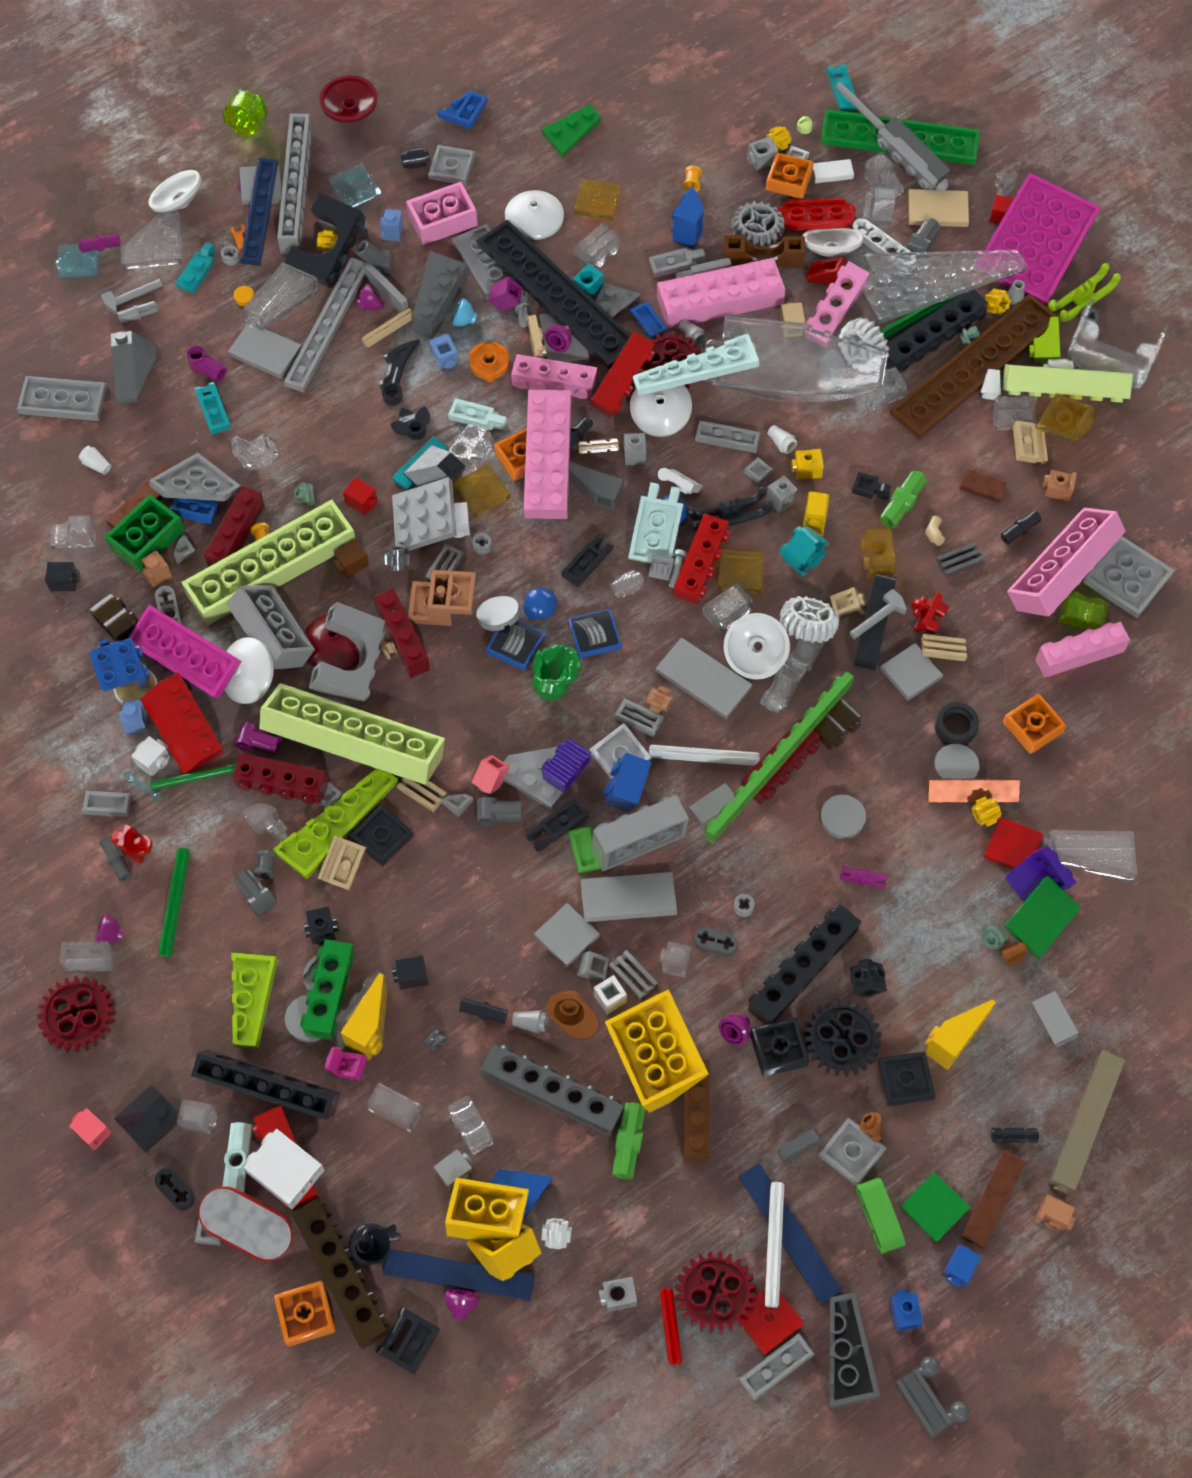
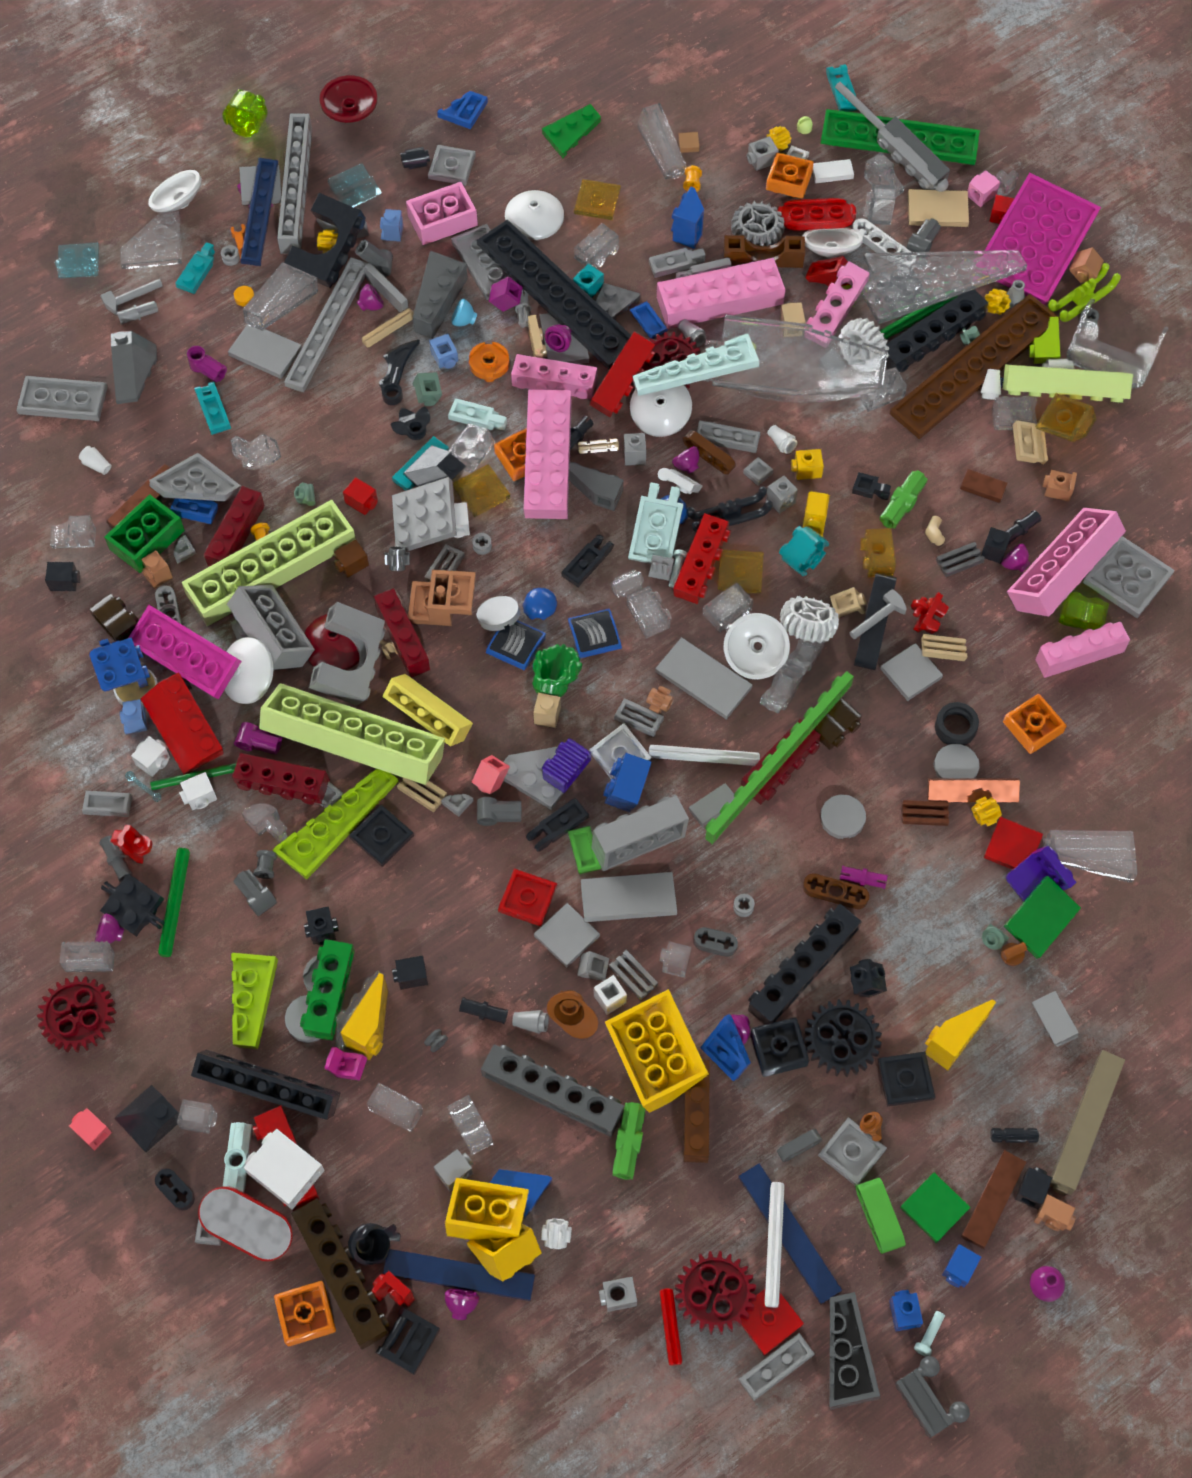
(99, 243): magenta pin -> none
(132, 904): none -> black plate
(197, 792): none -> white brick
(342, 863): tan plate -> none
(390, 1284): none -> red bracket
(427, 388): none -> sand green brick
(427, 709): none -> light yellow brick
(527, 897): none -> red plate
(547, 710): none -> tan brick
(648, 611): none -> clear brick
(661, 141): none -> clear slope
(687, 460): none -> magenta brick
(688, 142): none -> medium nougat tile
(710, 452): none -> reddish brown beam
(727, 1048): none -> blue wing
(817, 893): none -> reddish brown beam
(921, 810): none -> copper tile
(924, 1347): none -> light aqua piece
(983, 188): none -> bright pink brick
(996, 545): none -> black brick
(1017, 558): none -> magenta brick
(1034, 1187): none -> black brick
(1047, 1283): none -> magenta brick
(1086, 265): none -> nougat brick

